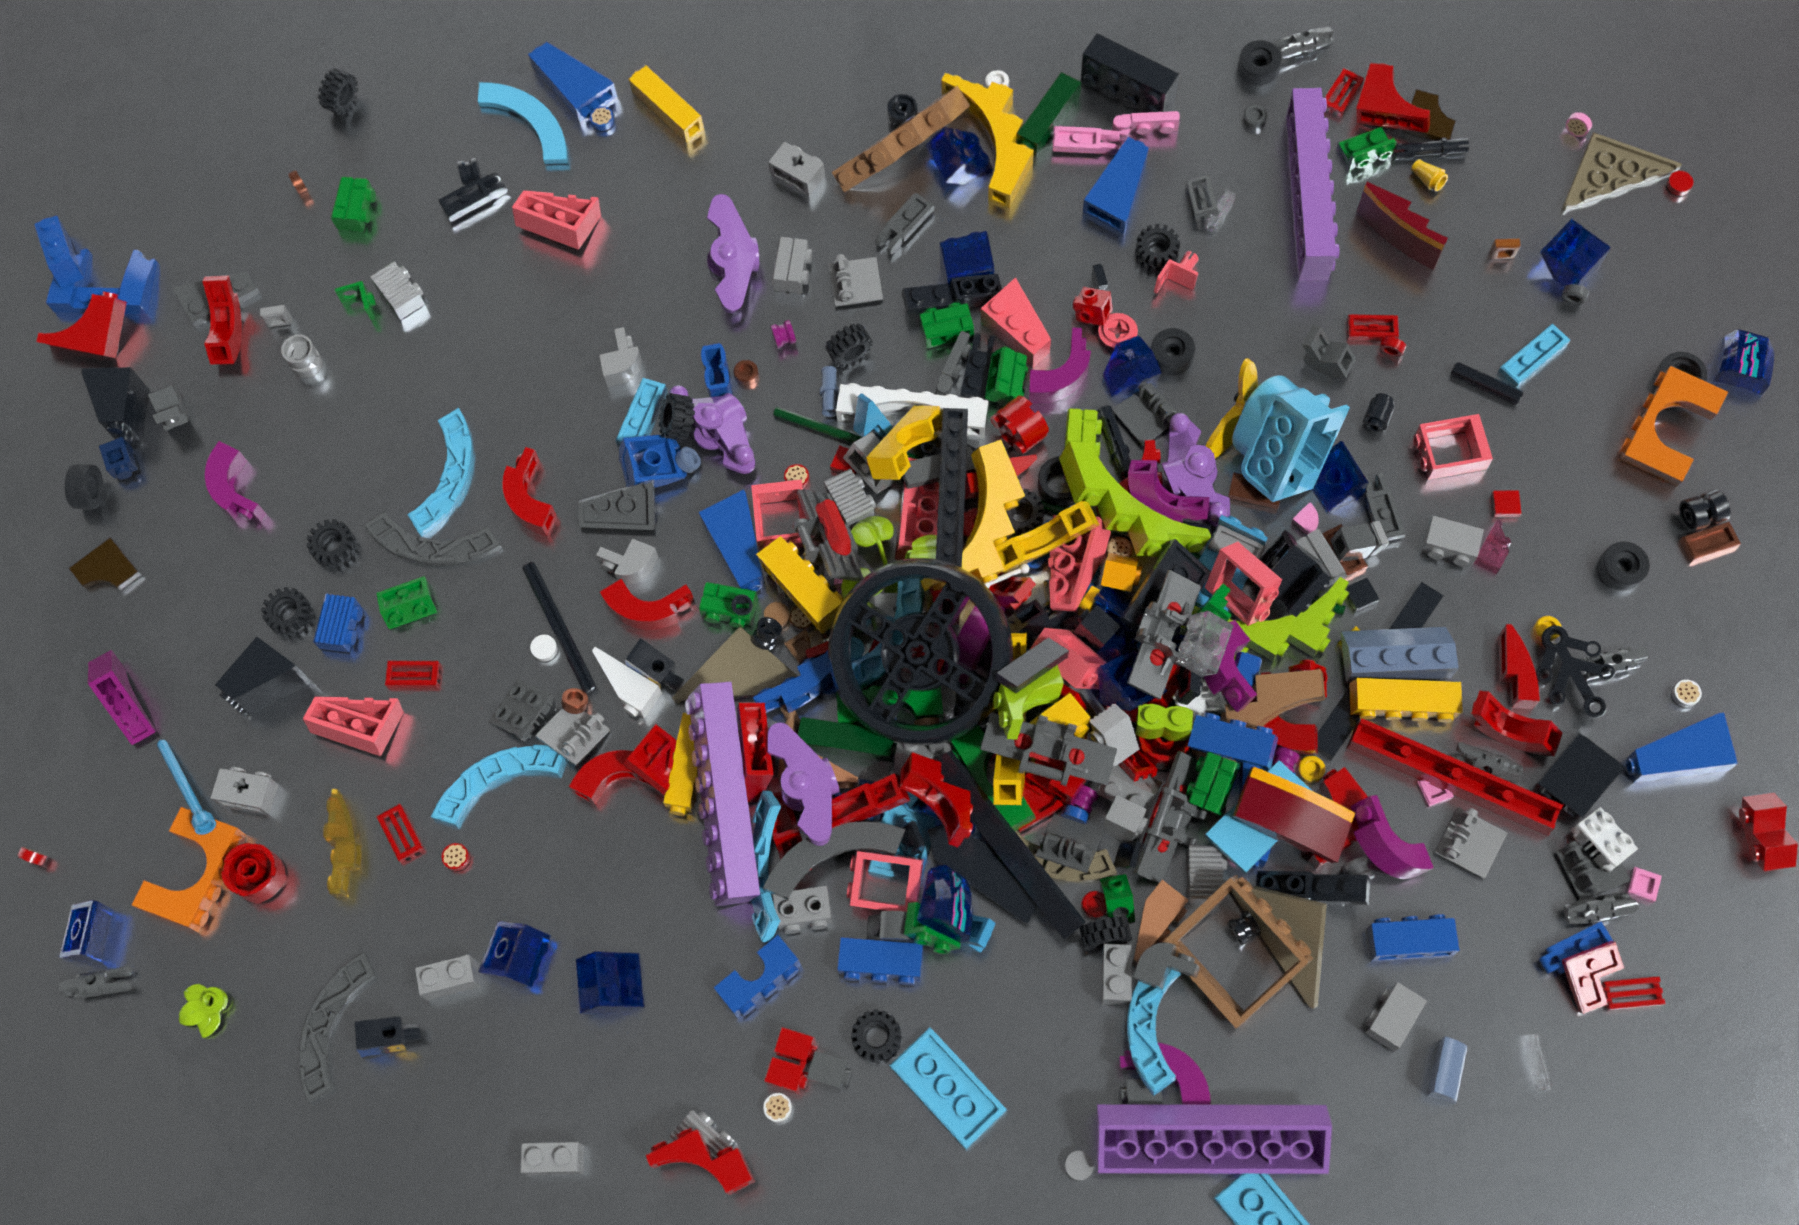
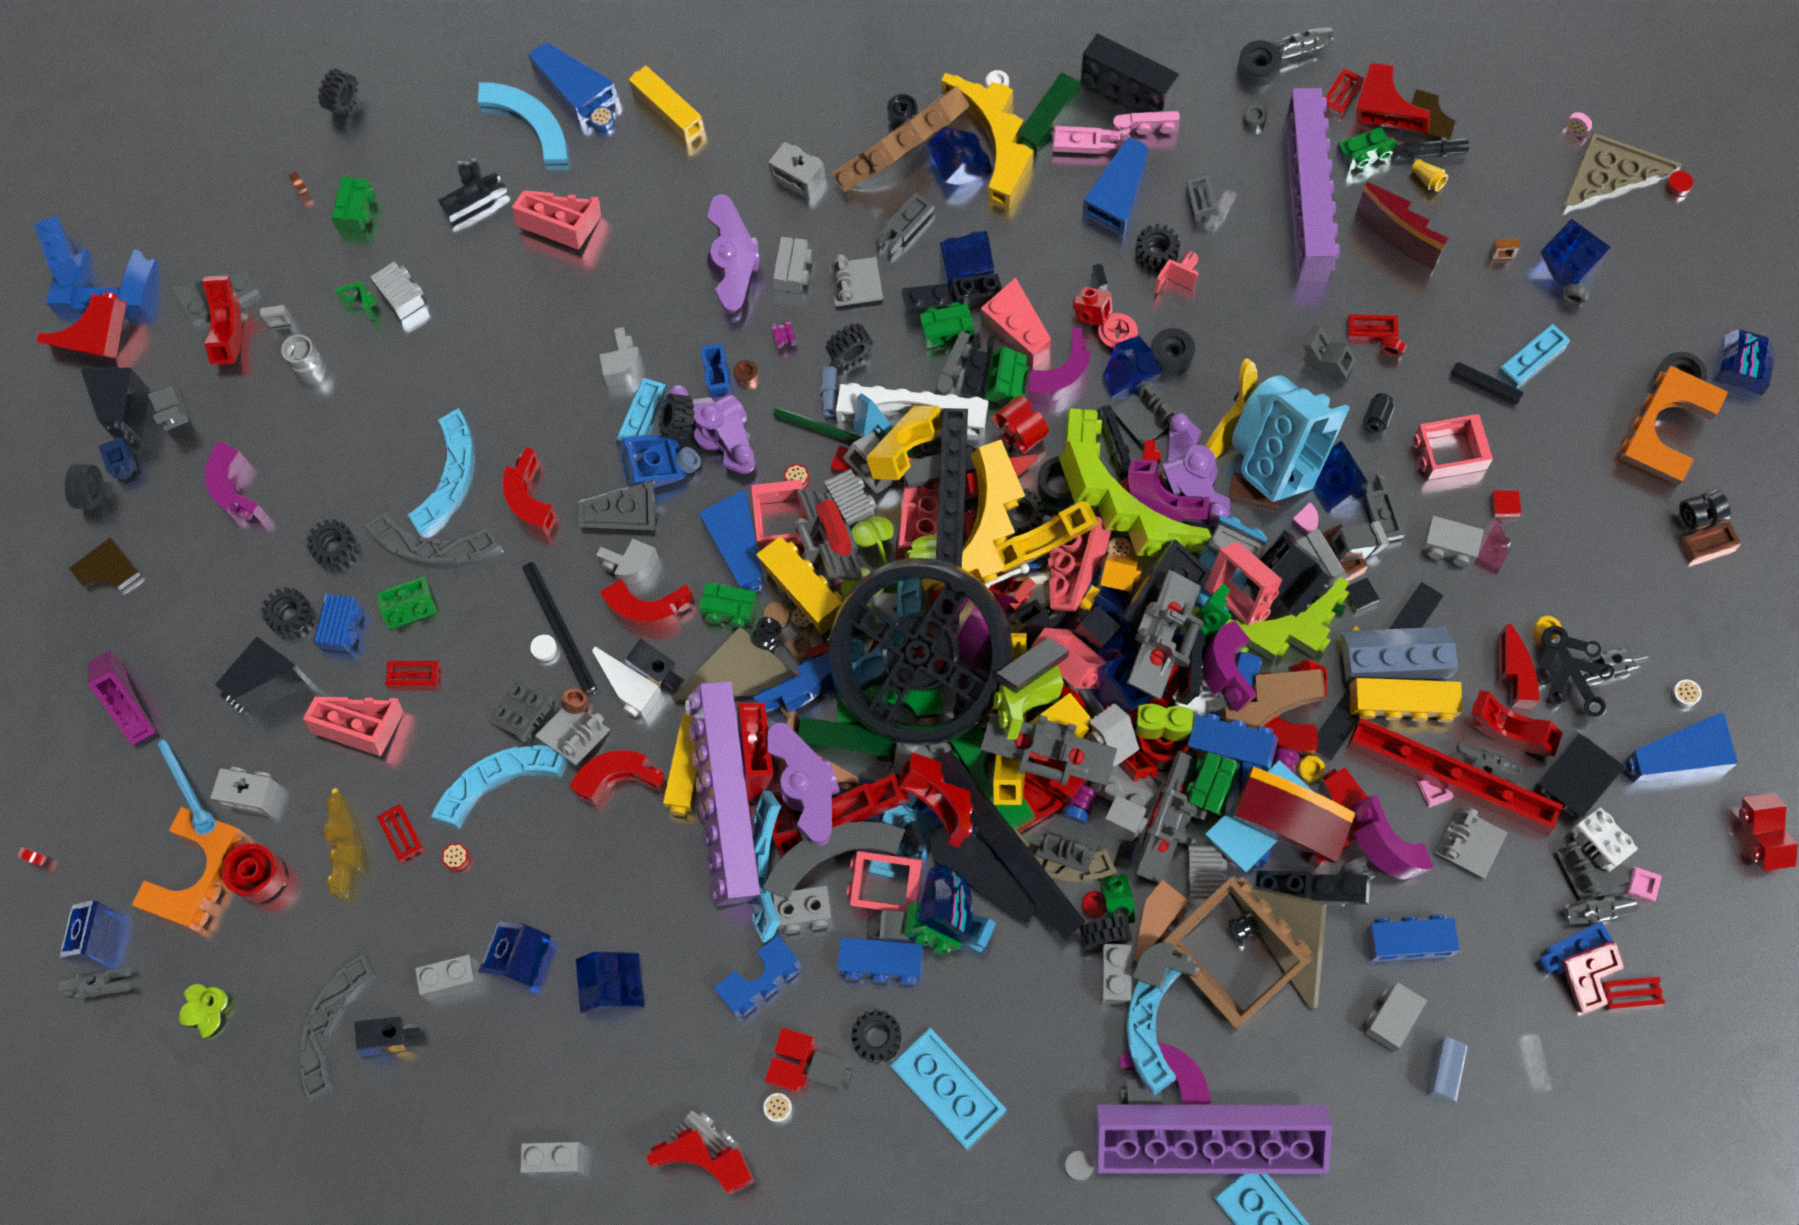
(654, 758): red wing -> none
(739, 600): black hinge -> none
(1215, 635): clear brick -> none
(1613, 576): black tyre -> none

